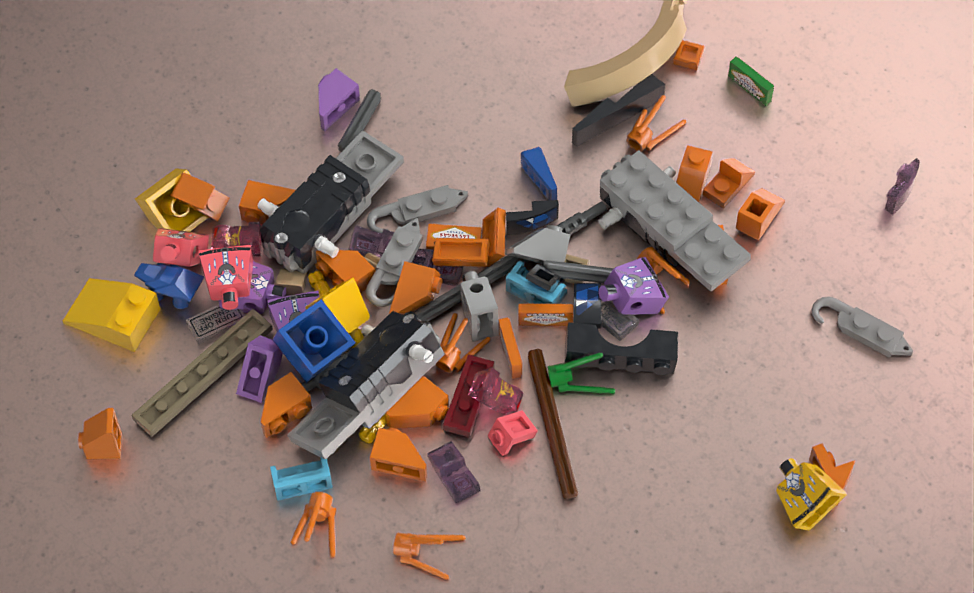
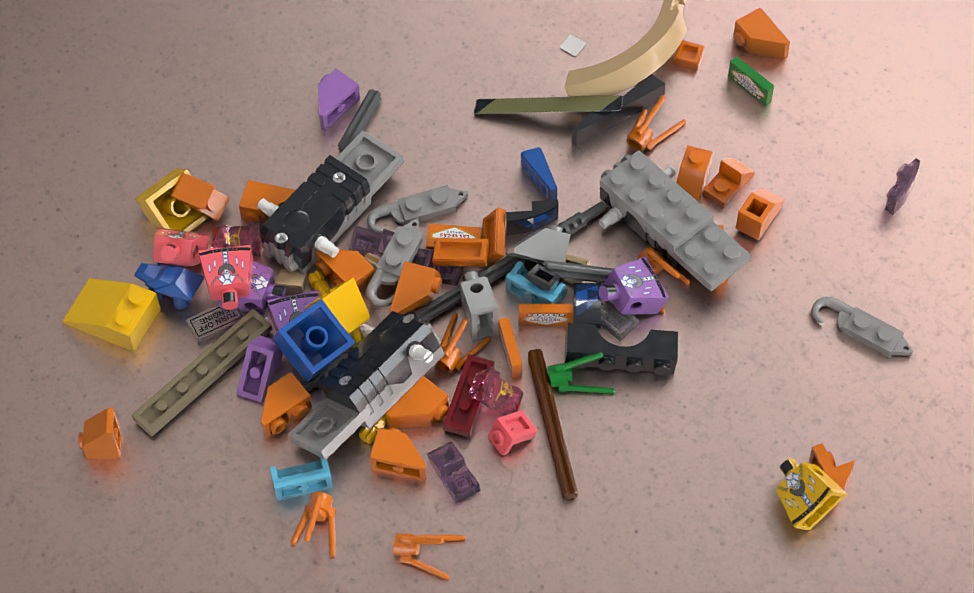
(548, 104): none -> olive sticker
(573, 45): none -> white sticker
(760, 35): none -> orange slope

